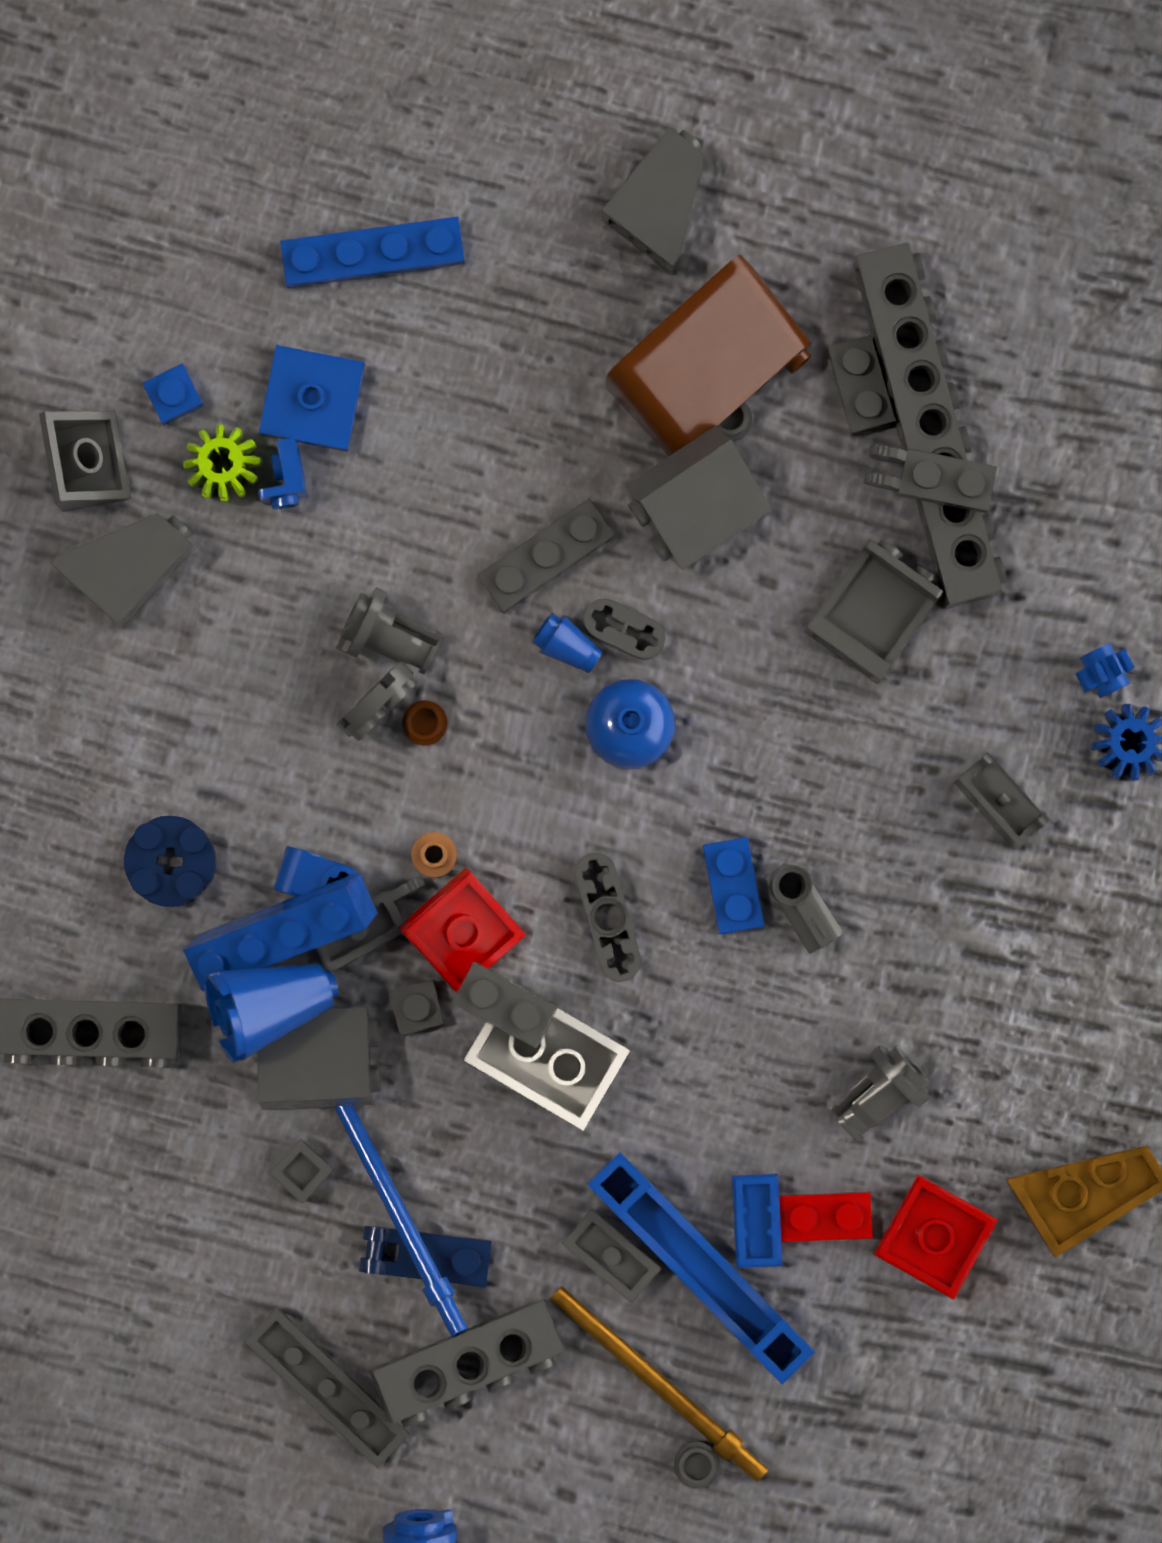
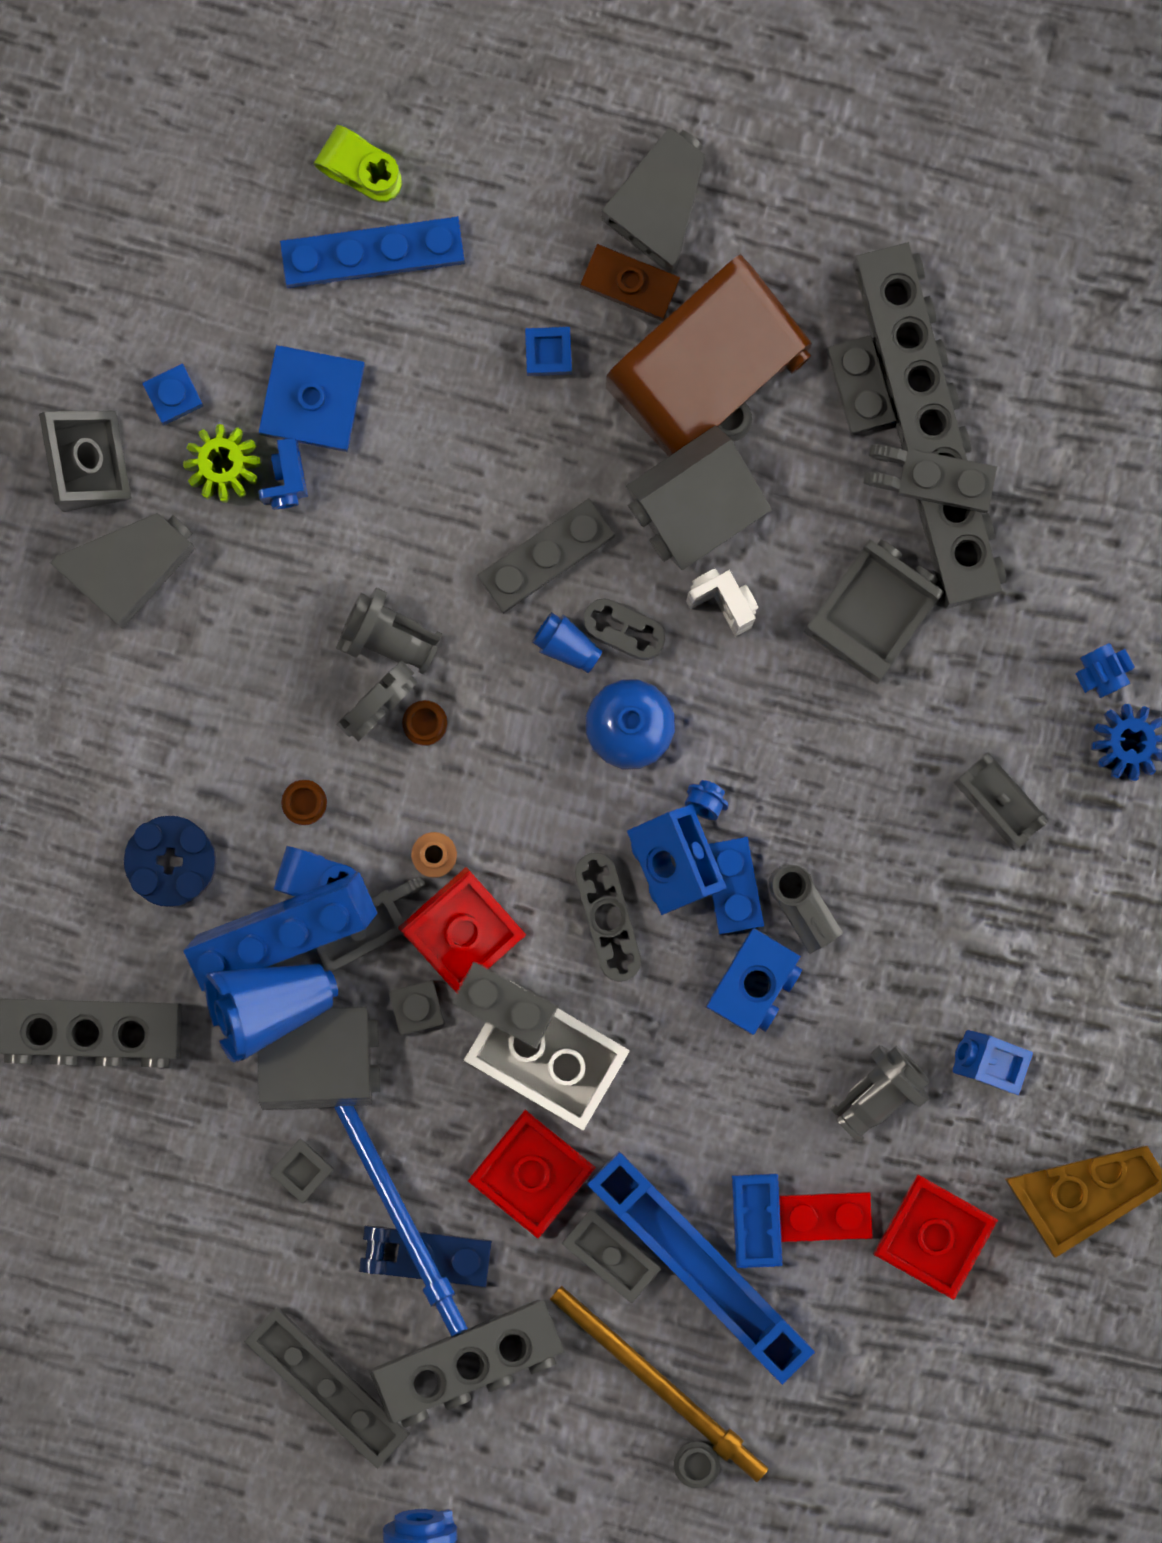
(304, 802): none -> reddish brown plate
(352, 162): none -> lime piece
(531, 1174): none -> red plate
(548, 351): none -> blue plate
(630, 282): none -> reddish brown plate
(696, 870): none -> blue brick
(706, 799): none -> blue plate
(734, 601): none -> white bracket
(761, 955): none -> blue brick
(992, 1061): none -> blue bracket

